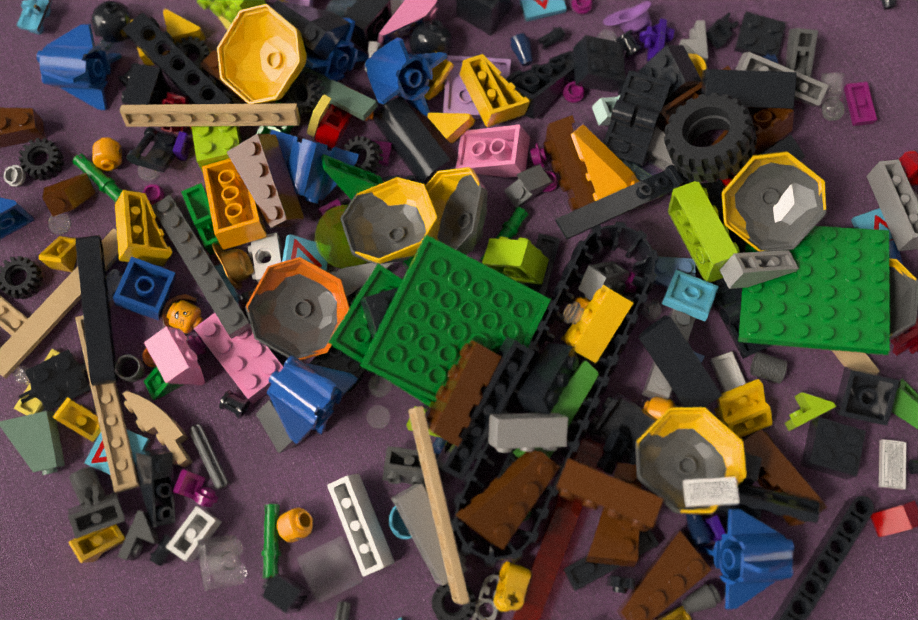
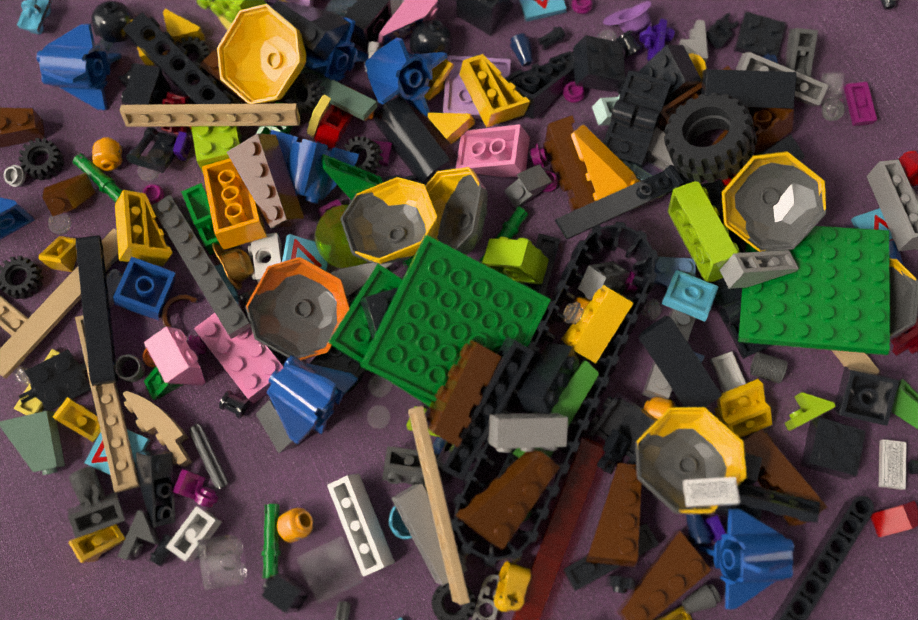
(184, 316): light orange head -> none
(609, 495): reddish brown wedge -> none

